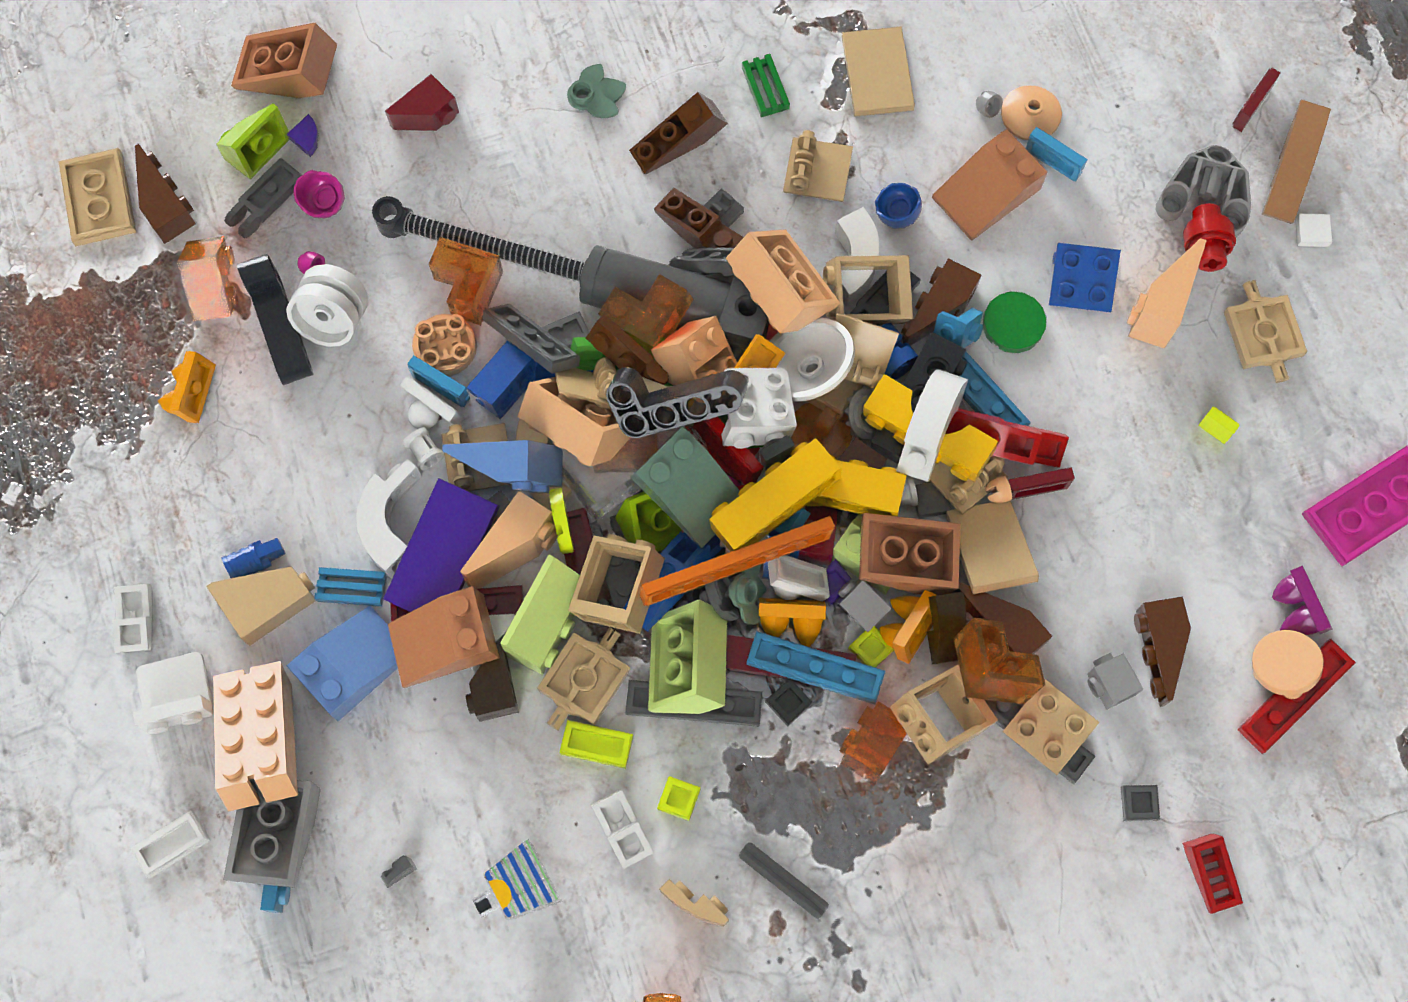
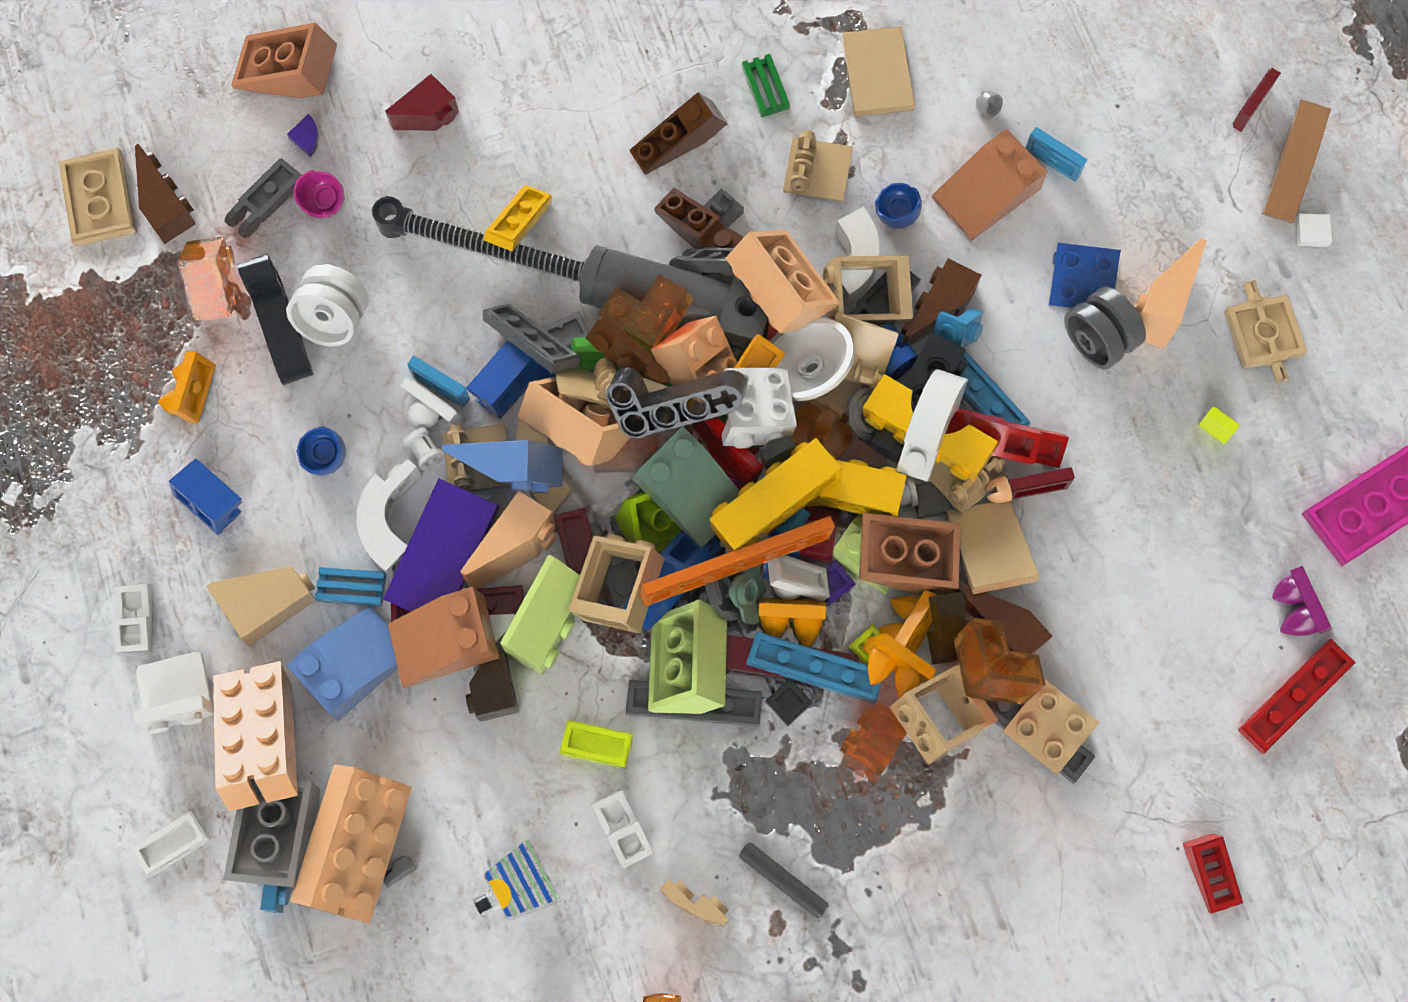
(205, 496): none -> blue hinge
(252, 558): blue hinge -> none
(254, 140): lime slope -> none
(309, 260): dark pink hinge -> none
(321, 451): none -> blue hair
(351, 843): none -> light nougat piece
(445, 343): light nougat tile -> none
(471, 274): clear orange brick -> none
(518, 218): none -> yellow tile
(561, 520): neon yellow tile -> none
(583, 678): tan plate -> none
(600, 92): sand green plate -> none
(678, 798): neon yellow tile -> none
(862, 603): light grey brick -> none
(889, 656): none -> light orange tile
(1014, 322): green tile -> none
(1022, 120): light nougat dish -> none
(1105, 327): none -> dark grey wheel
(1113, 680): light grey brick -> none
(1140, 803): dark grey tile -> none
(1165, 639): reddish brown slope -> none
(1218, 231): red piece -> none
(1235, 196): light grey connector -> none
(1287, 663): light nougat tile -> none

